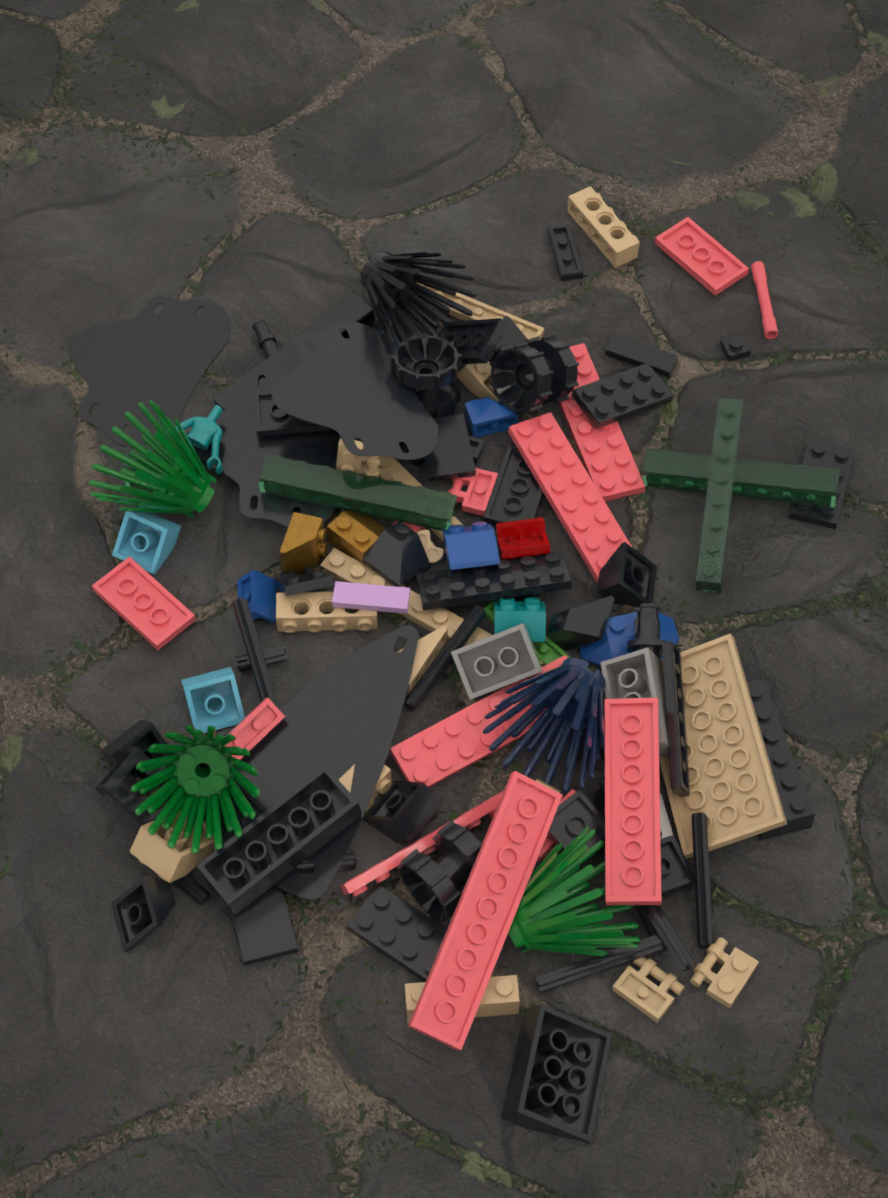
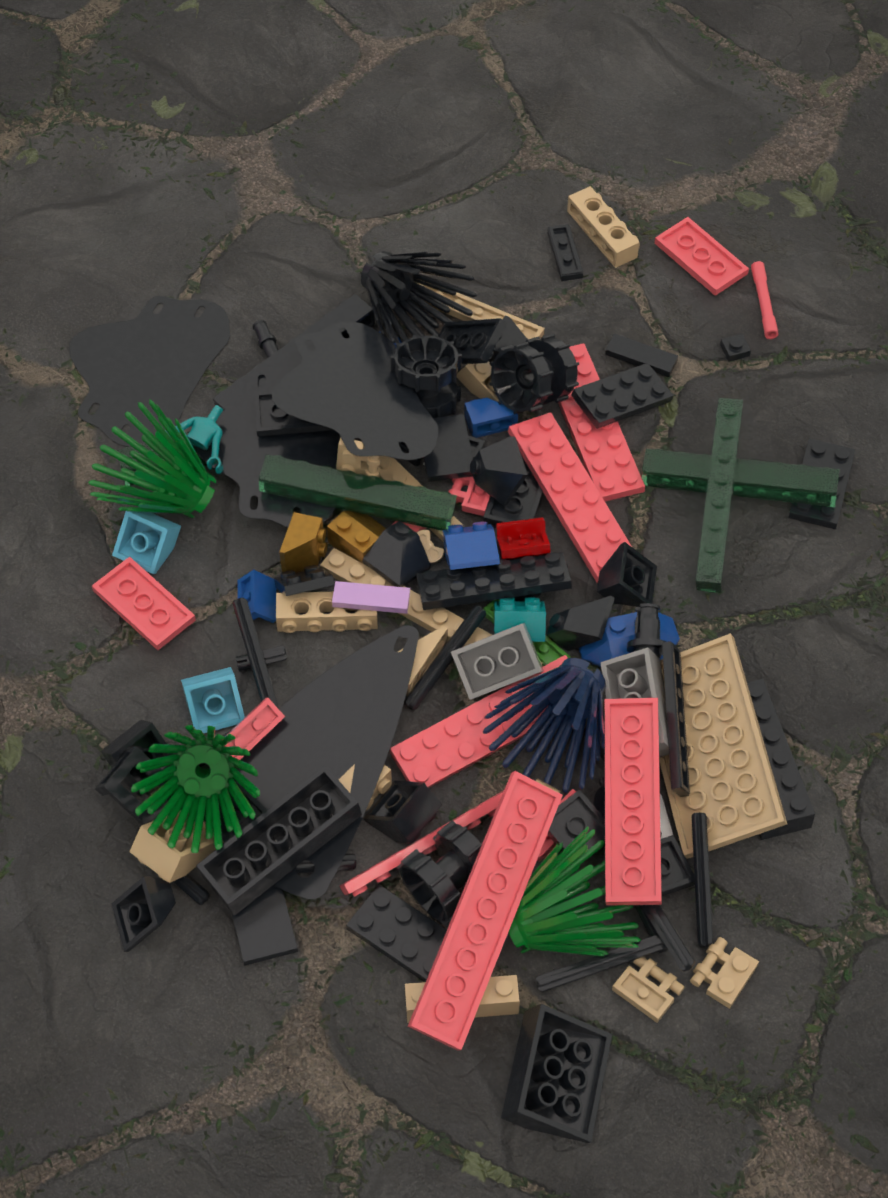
(499, 469): none -> black slope

